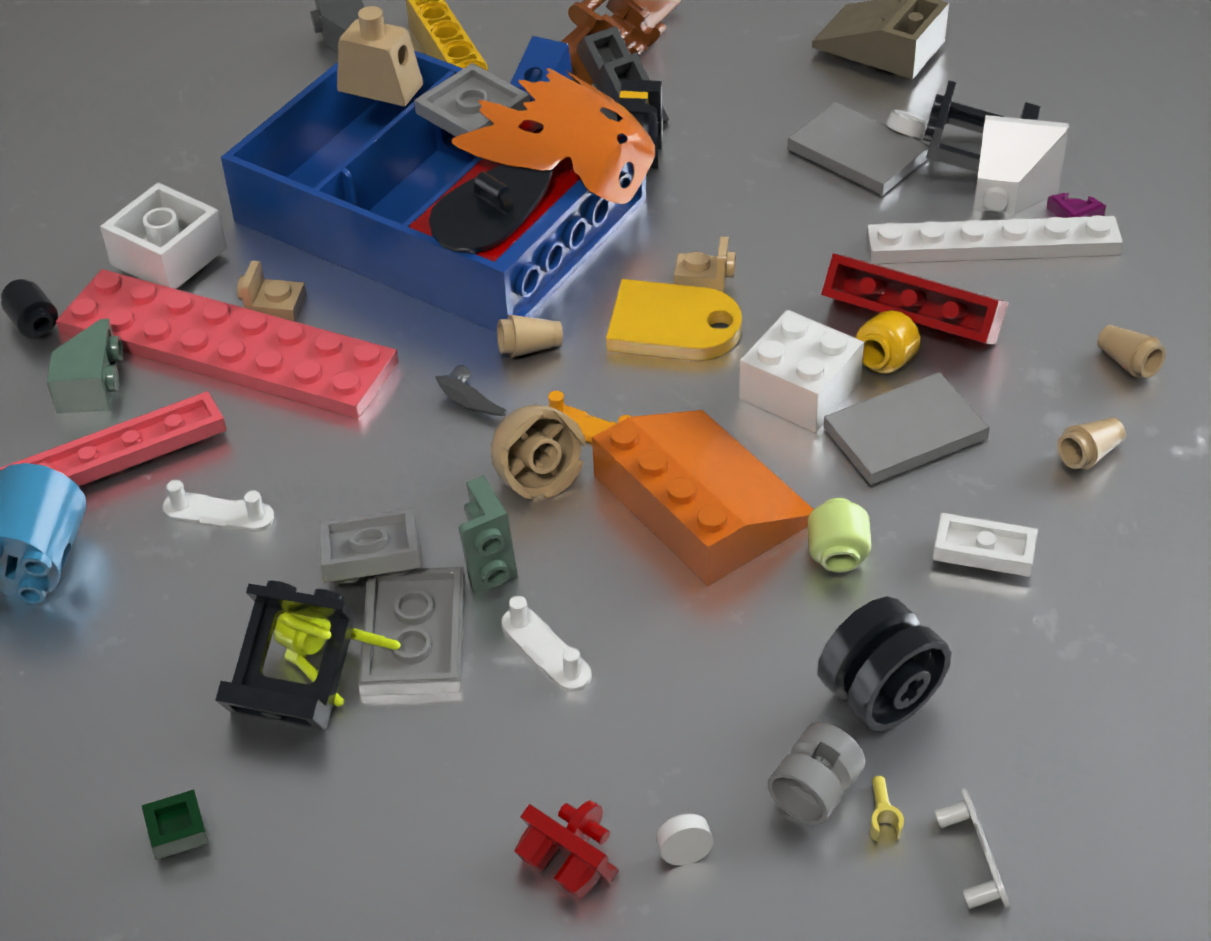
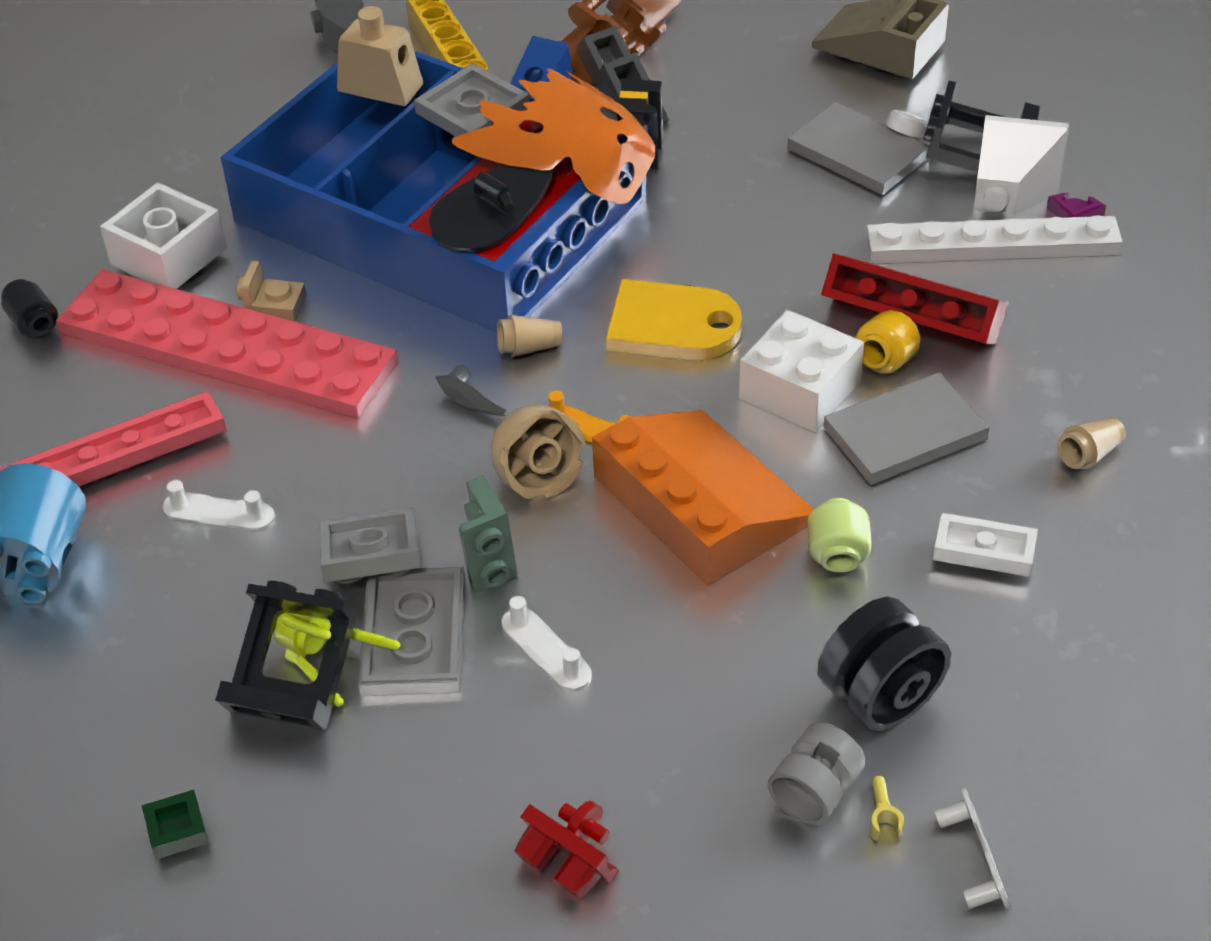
(85, 370): sand green slope -> none
(684, 839): white tile -> none
(705, 270): tan bracket -> none
(1134, 351): tan cone -> none

